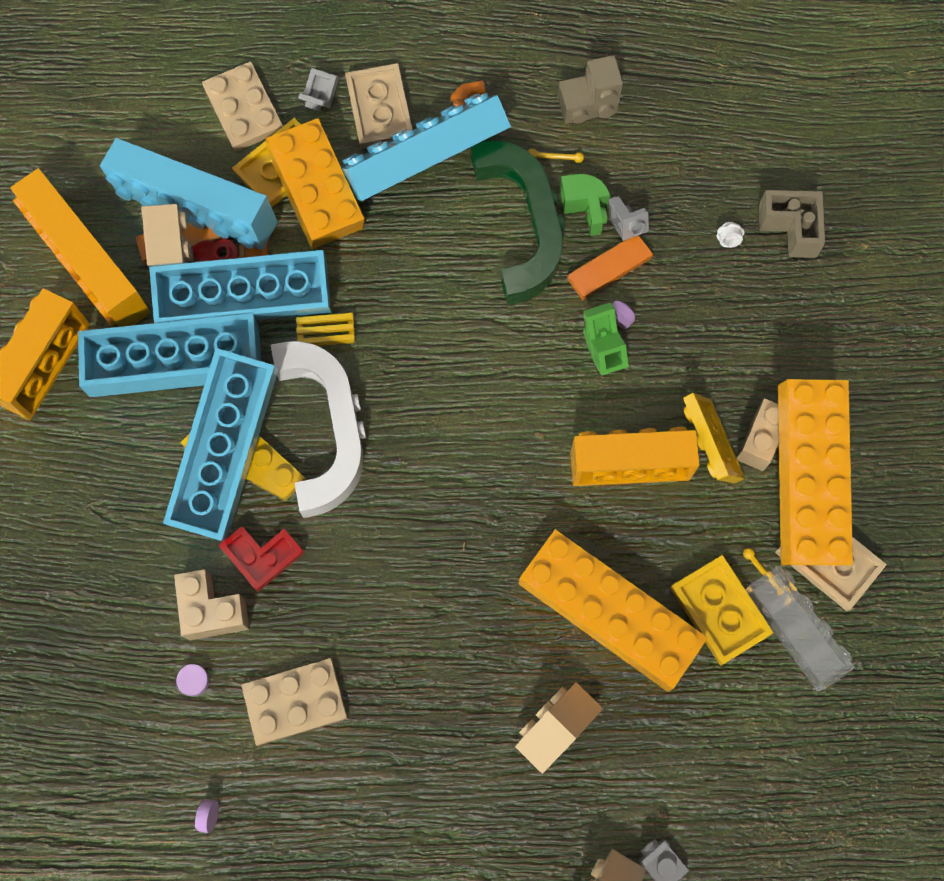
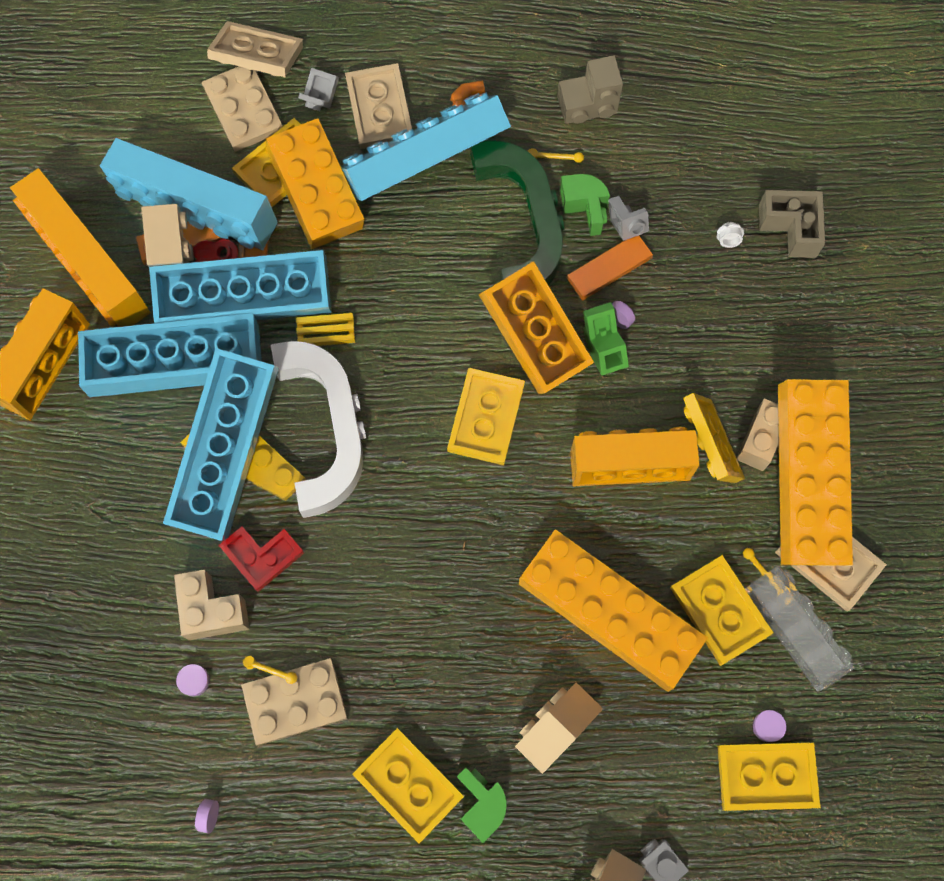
(250, 663): none -> yellow hinge
(255, 49): none -> tan plate
(408, 785): none -> yellow plate
(486, 416): none -> yellow plate
(490, 809): none -> bright green brick
(536, 328): none -> light orange brick
(768, 776): none -> yellow plate
(769, 726): none -> lavender tile

